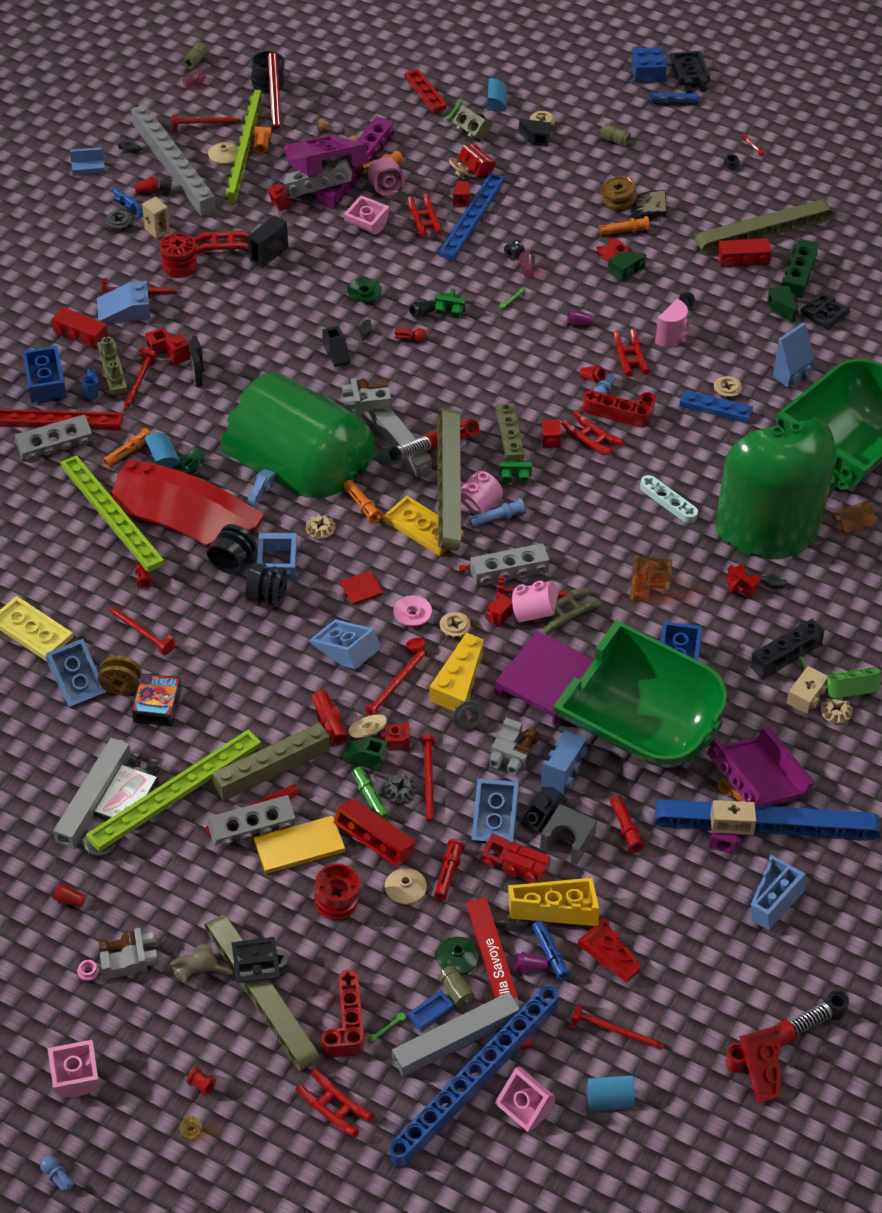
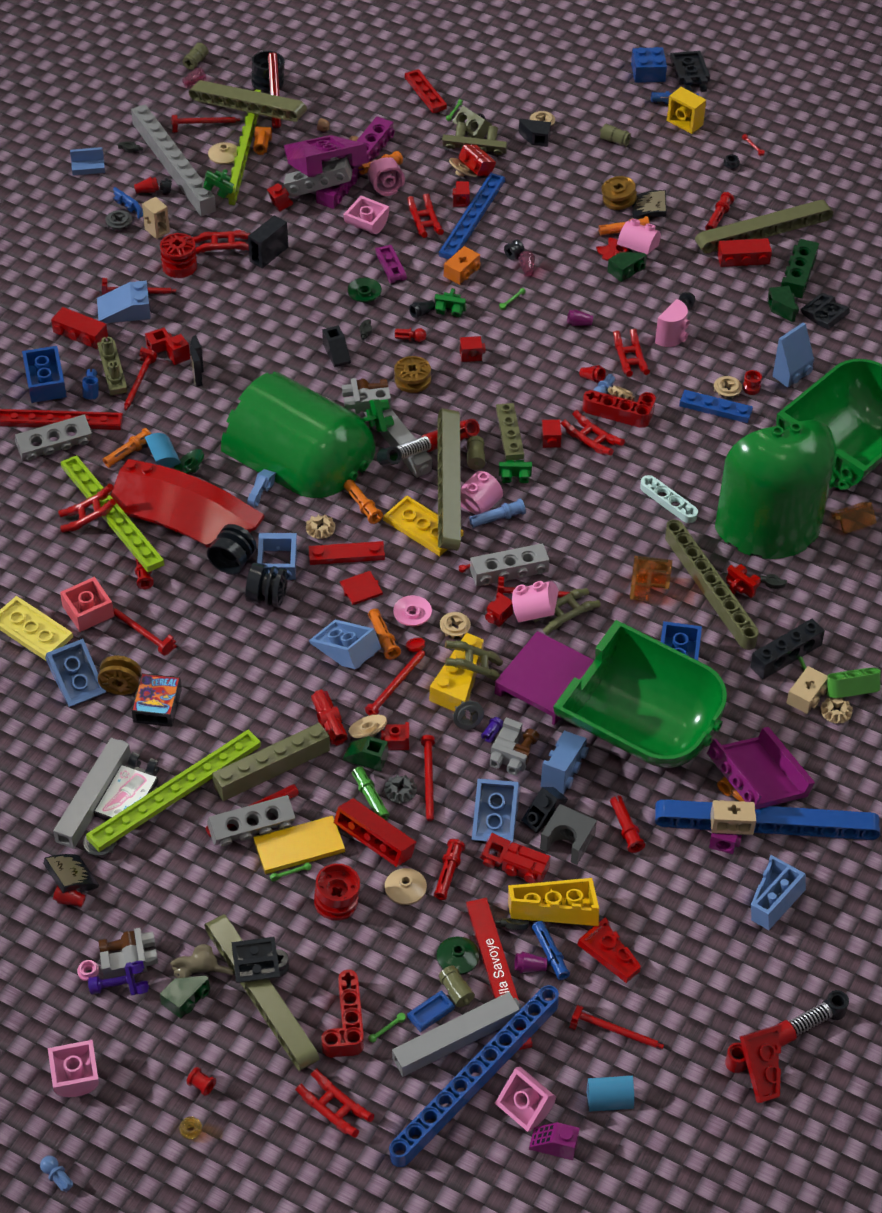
(70, 873): none -> slope
(80, 509): none -> red piece
(87, 604): none -> coral brick
(95, 984): none -> dark purple bar
(184, 993): none -> dark green slope
(220, 180): none -> green hips
(248, 100): none -> olive beam
(274, 877): none -> bright green hinge
(346, 553): none -> red plate
(376, 416): none -> green hips
(386, 639): none -> orange pin
(391, 263): none -> magenta plate
(412, 374): none -> pearl gold wheel
(461, 265): none -> orange brick
(468, 664): none -> olive piece
(471, 349): none -> red brick
(475, 453): none -> olive piece
(487, 145): none -> olive plate
(495, 725): none -> dark purple pin
(497, 95): dark azure brick -> none
(555, 1140): none -> magenta slope
(621, 392): none -> tan gear
(639, 237): none -> bright pink brick
(686, 110): none -> yellow brick
(711, 585): none -> olive beam
(721, 208): none -> red pin
(752, 382): none -> red wheel

